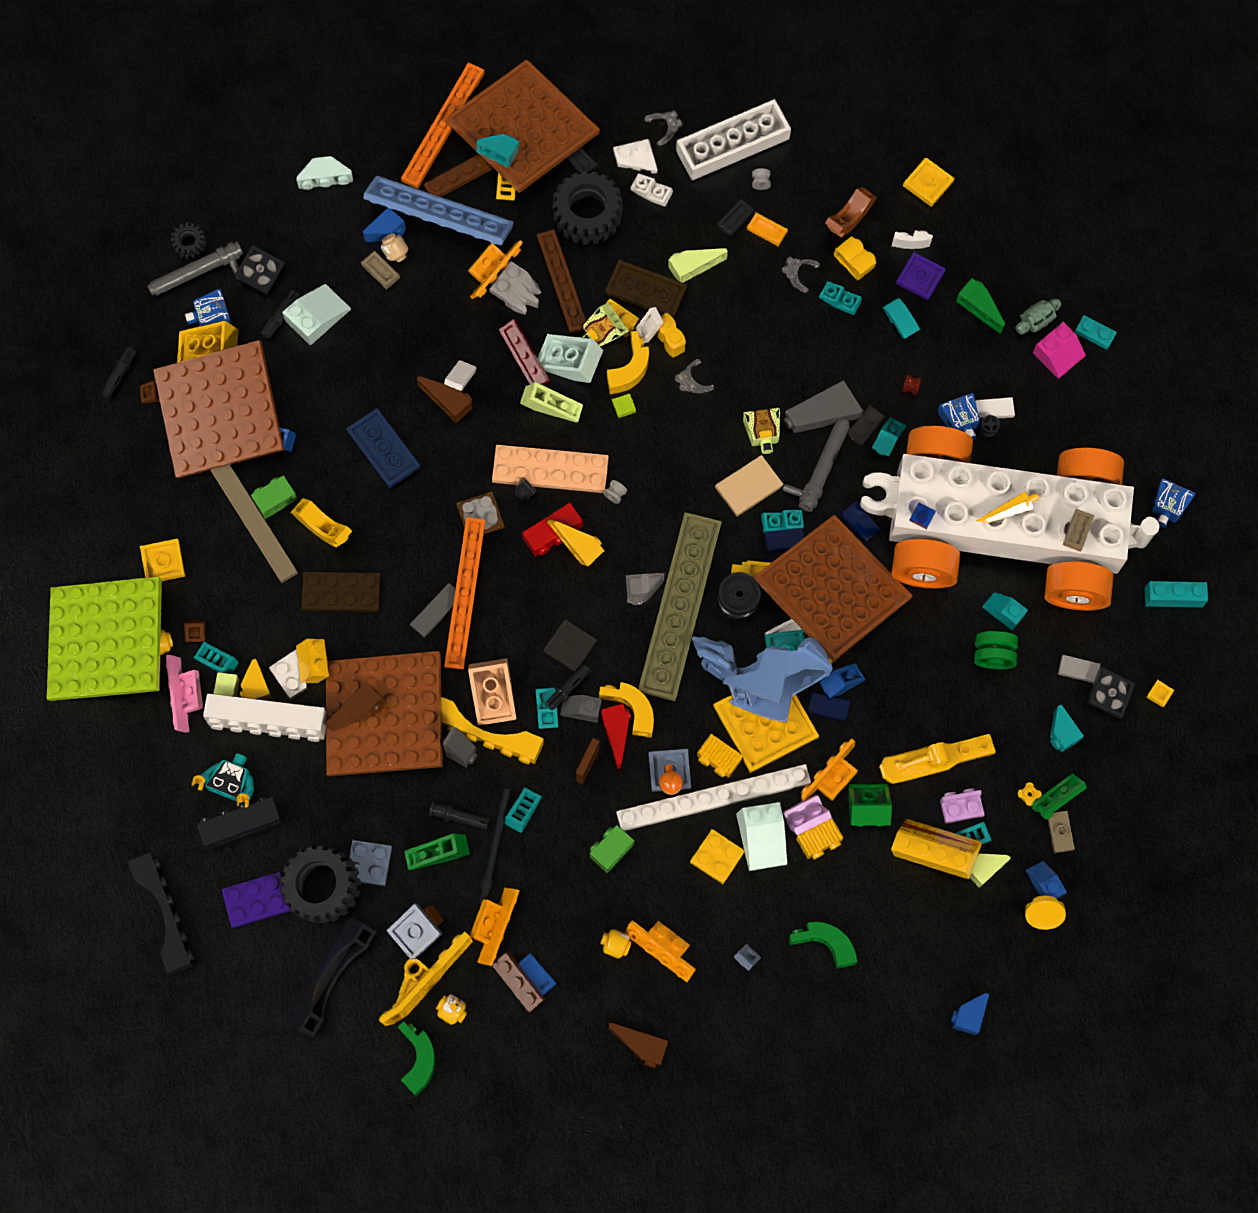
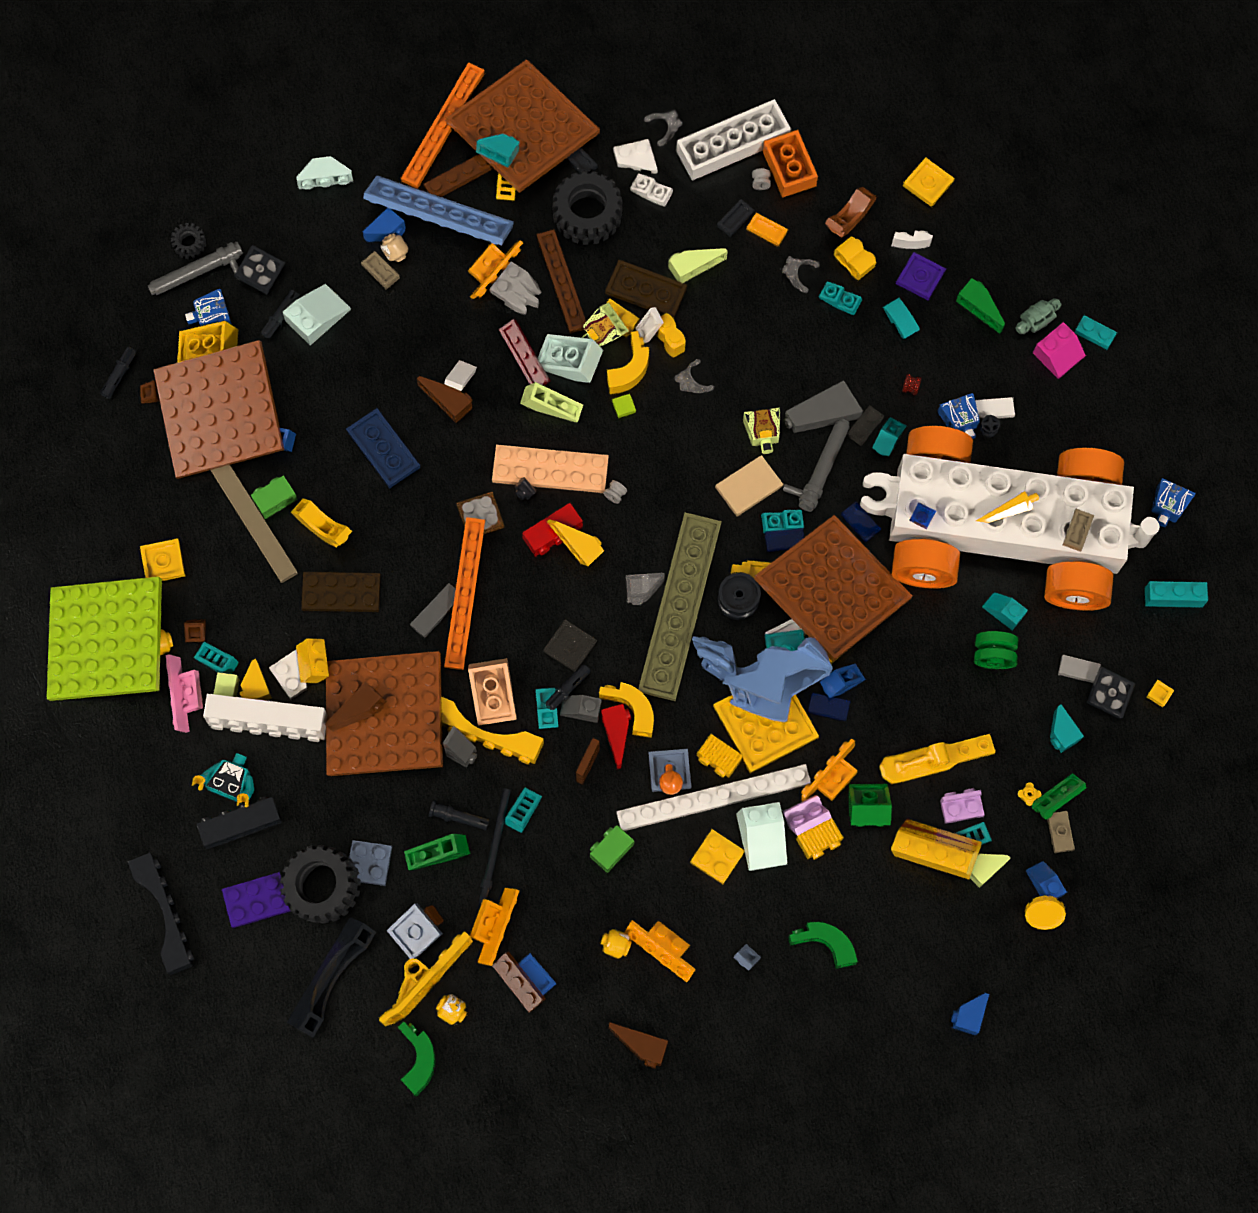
(790, 163): none -> orange brick

